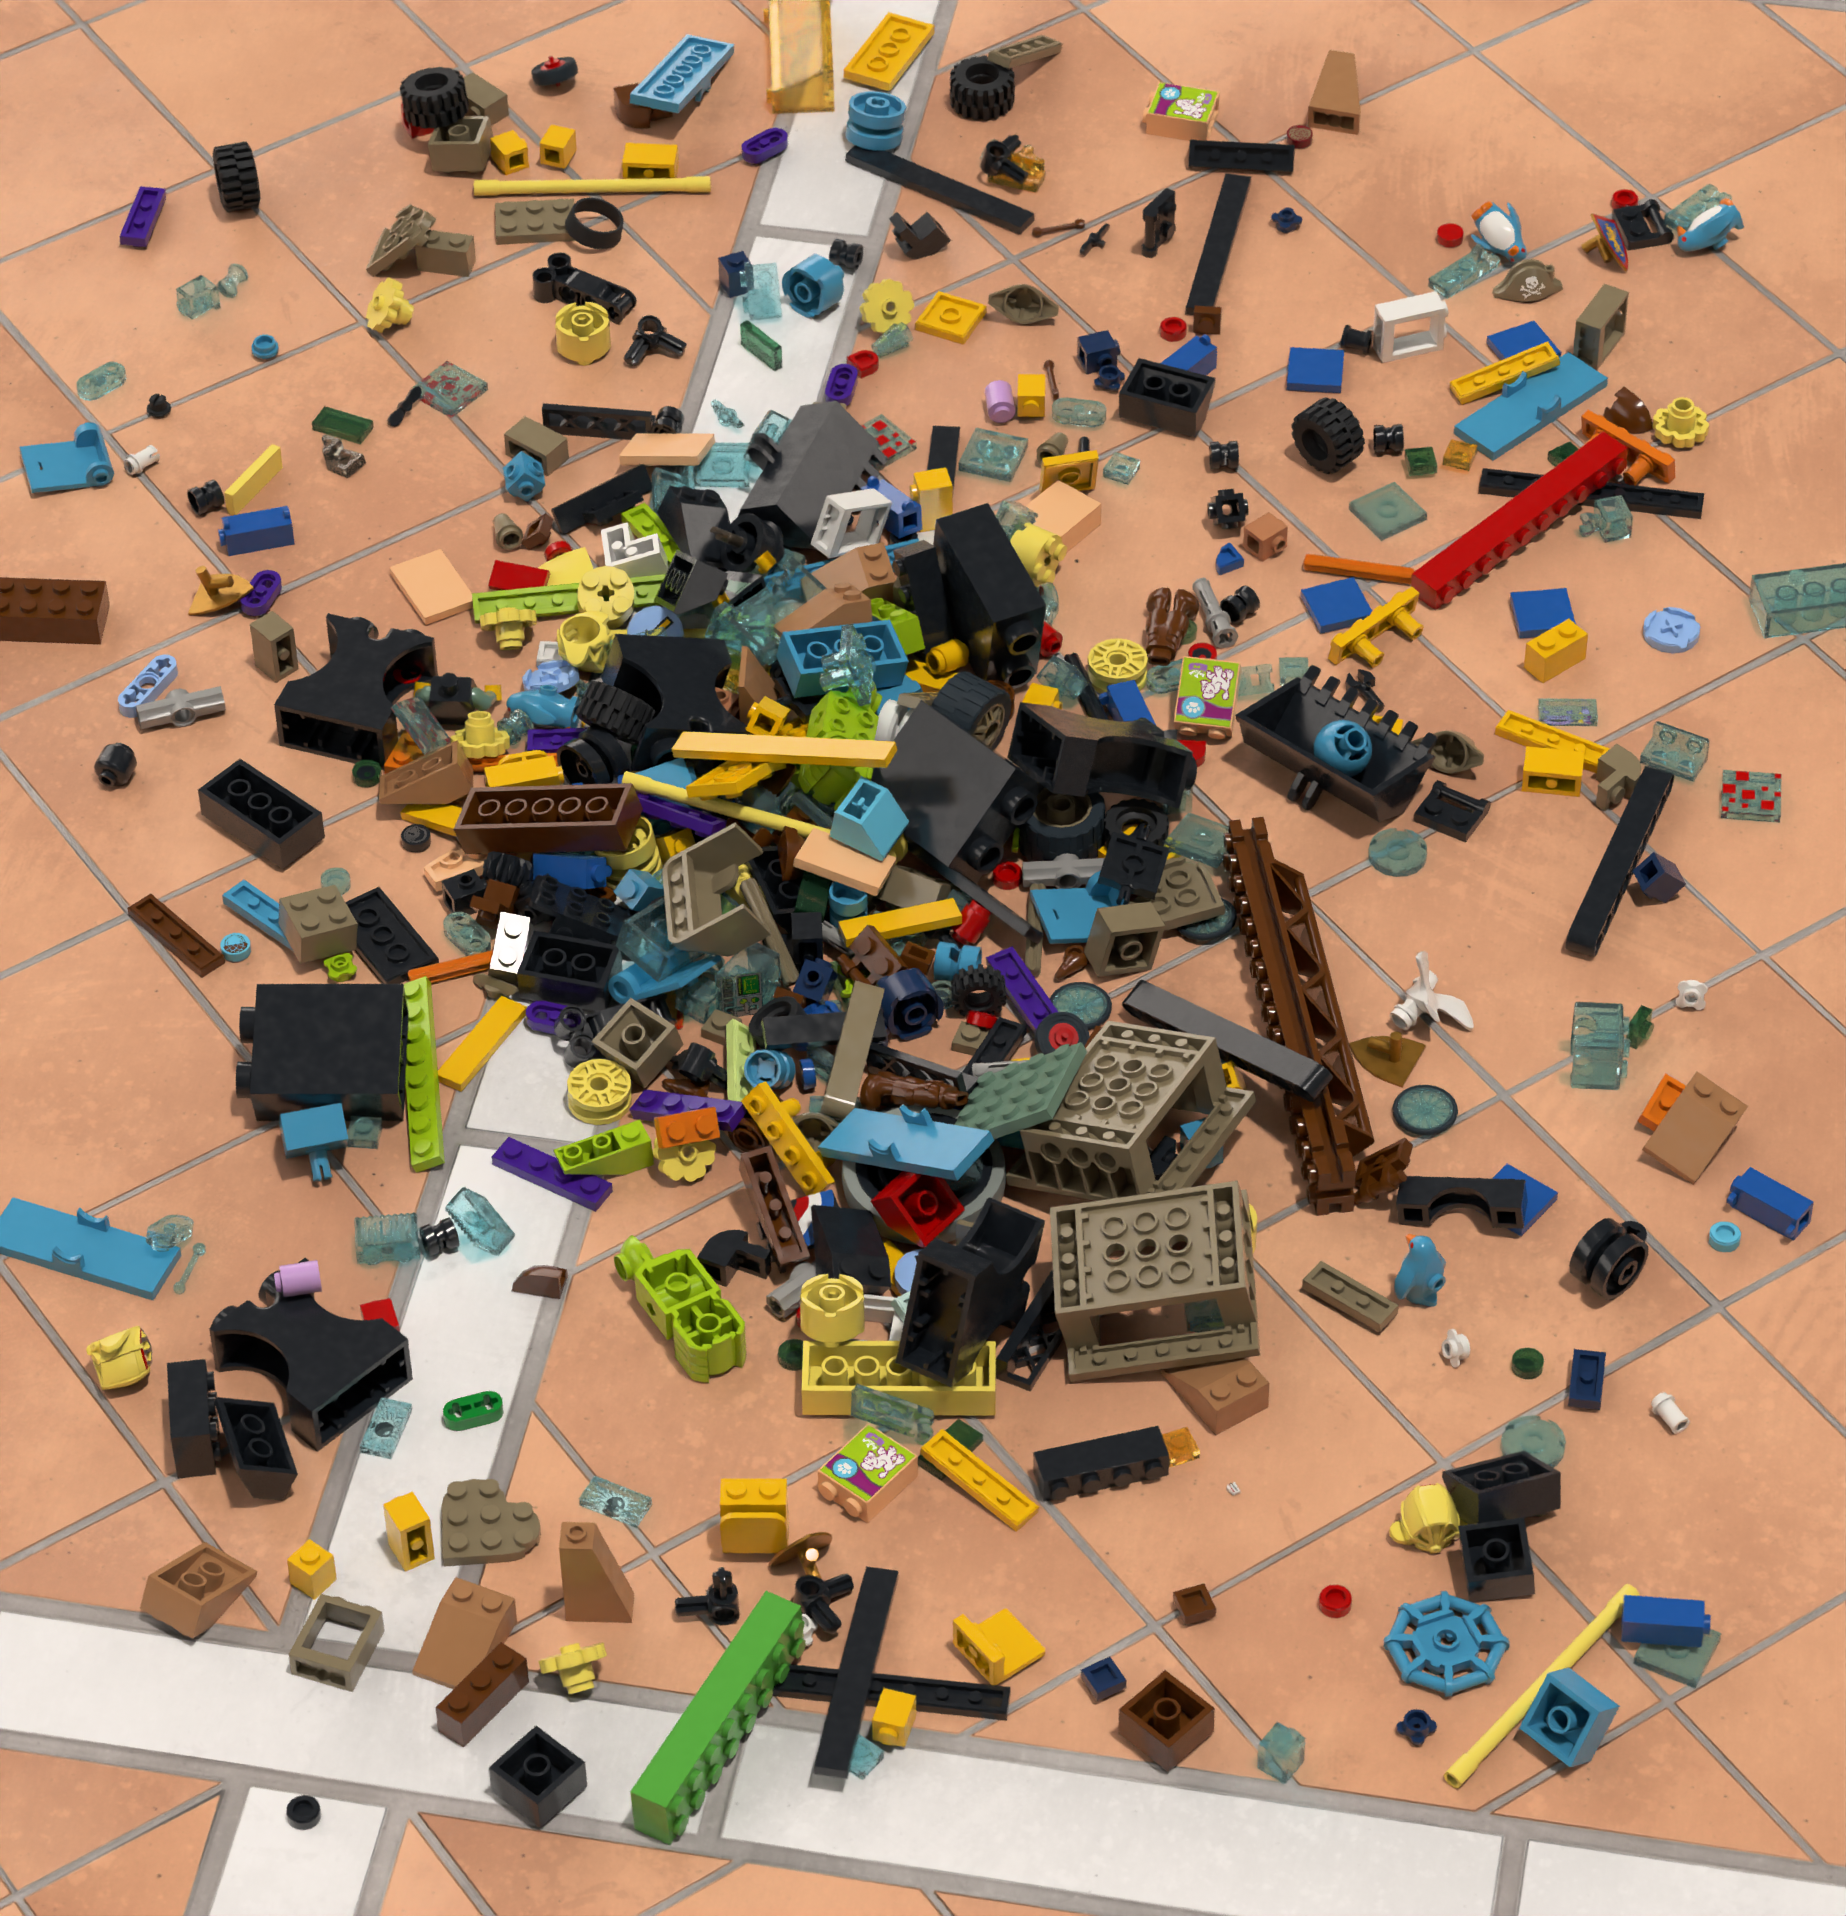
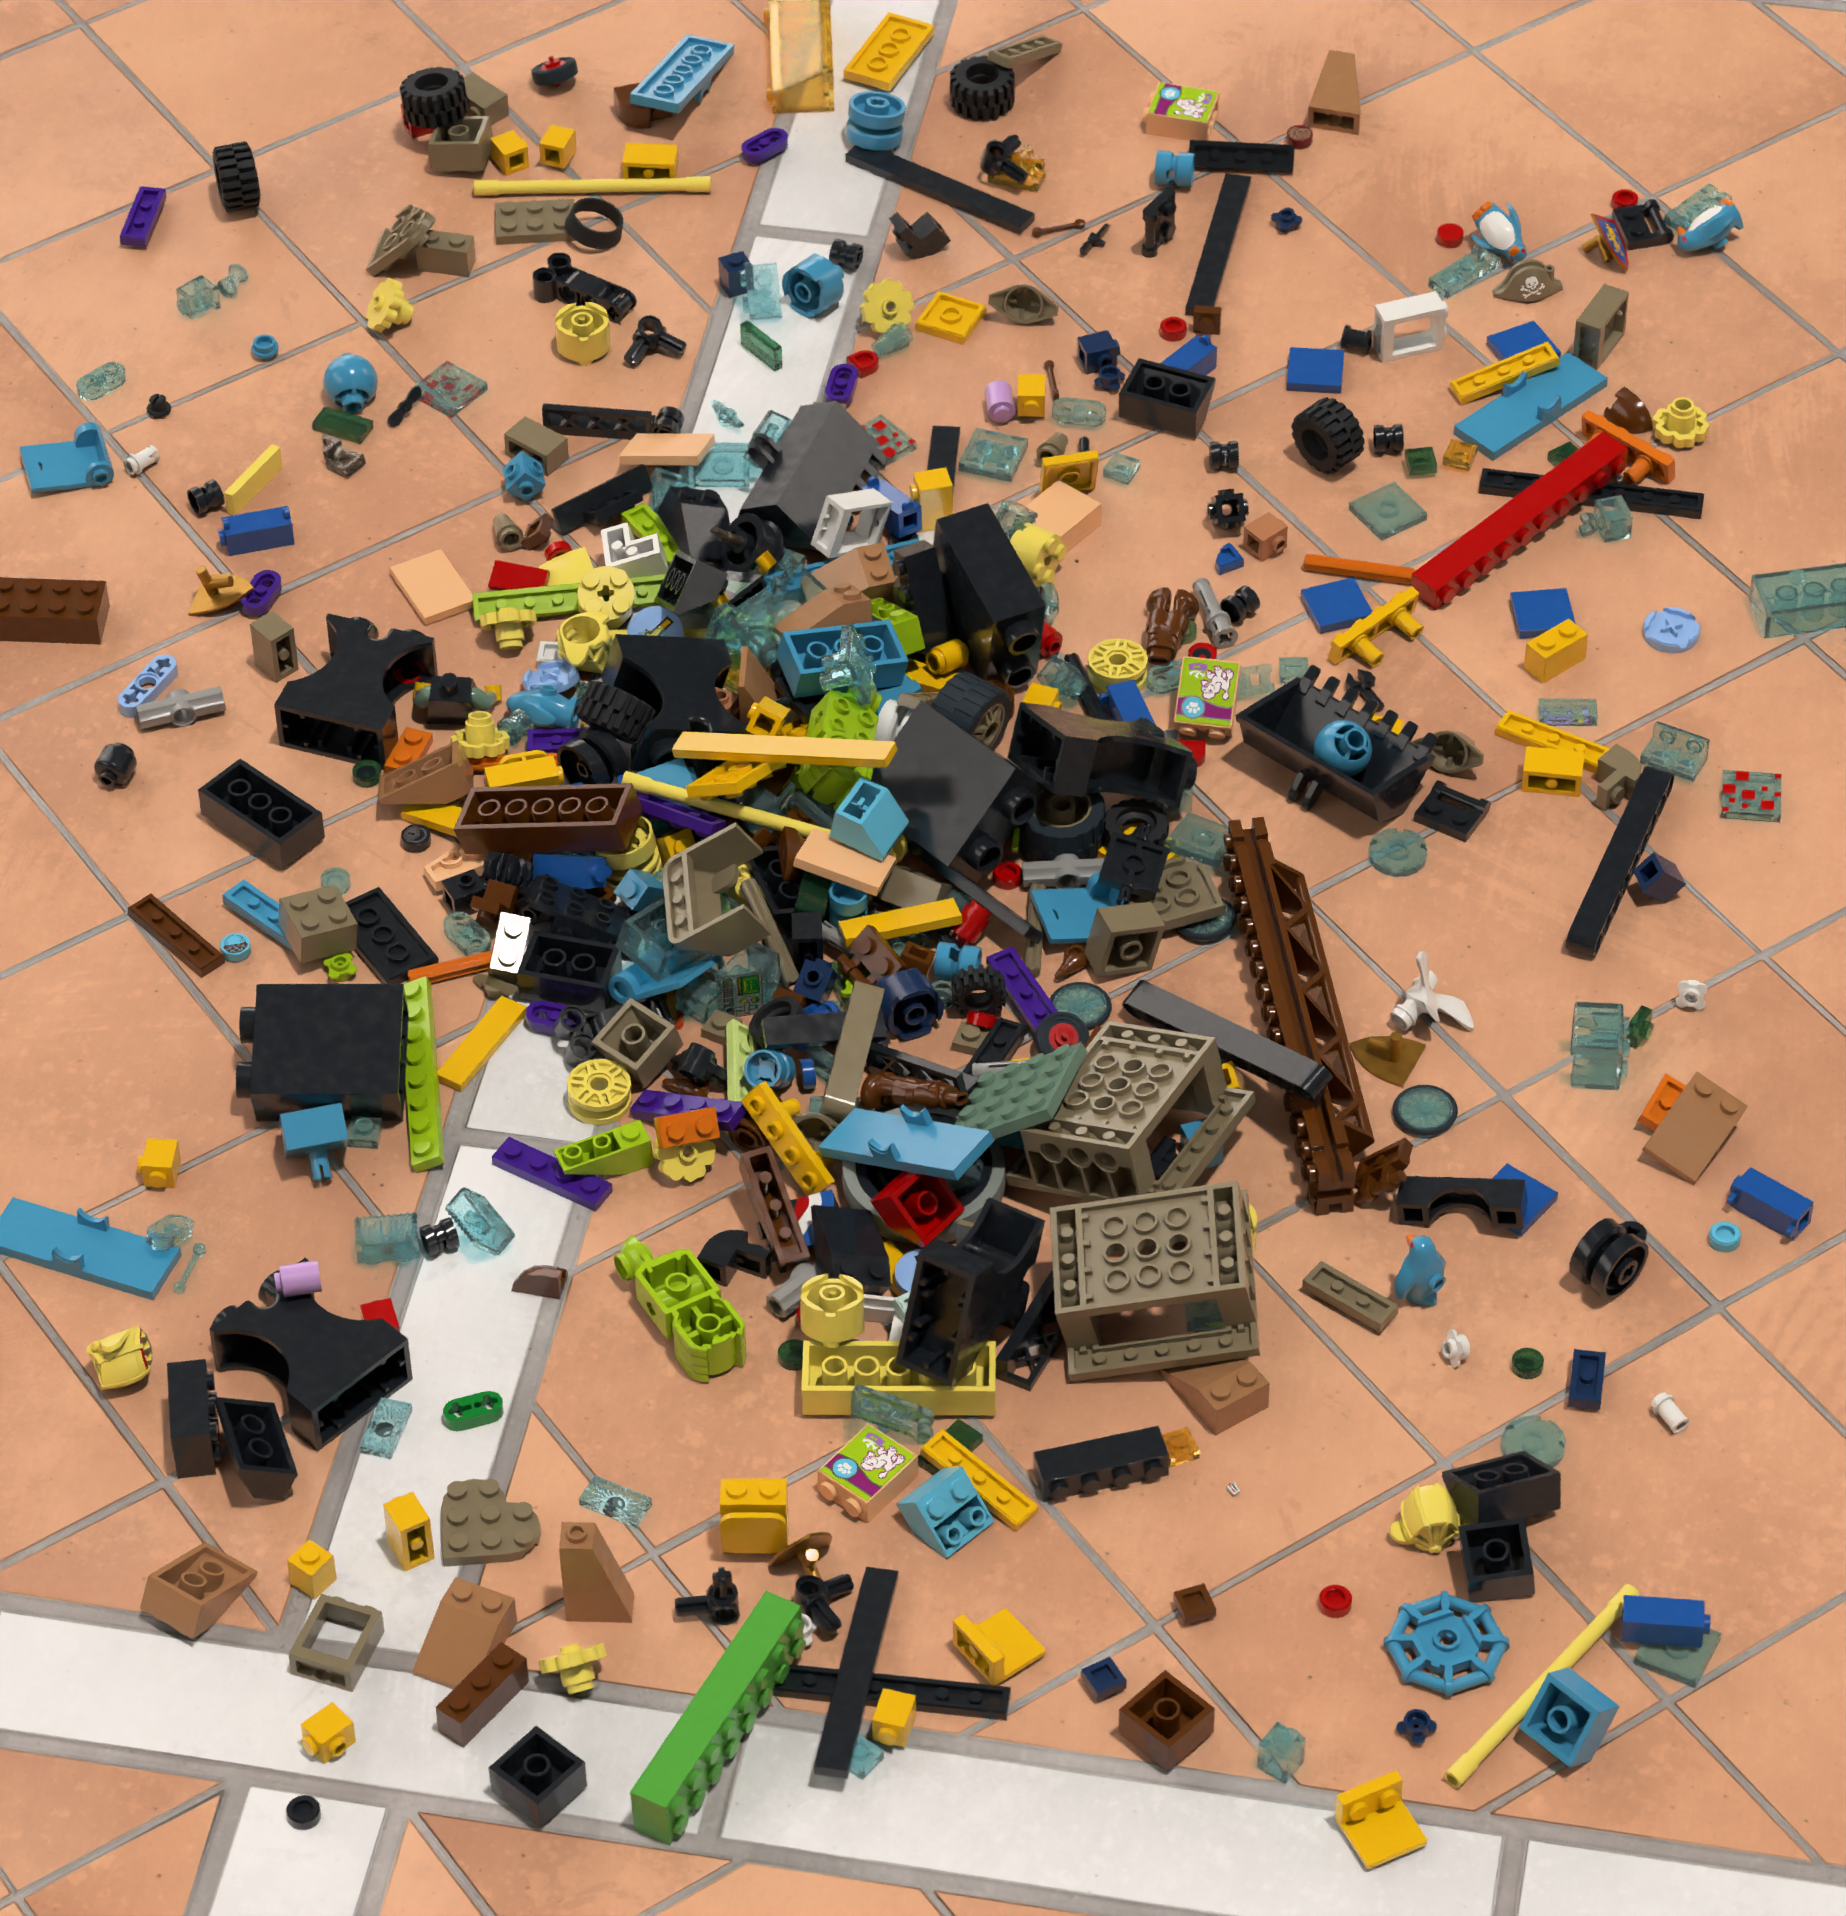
(159, 1163): none -> yellow brick
(327, 1733): none -> yellow brick
(350, 382): none -> dark azure brick
(421, 724): clear light blue tile -> none
(946, 1511): none -> medium azure slope
(1174, 168): none -> dark azure wheel
(1378, 1820): none -> yellow bracket

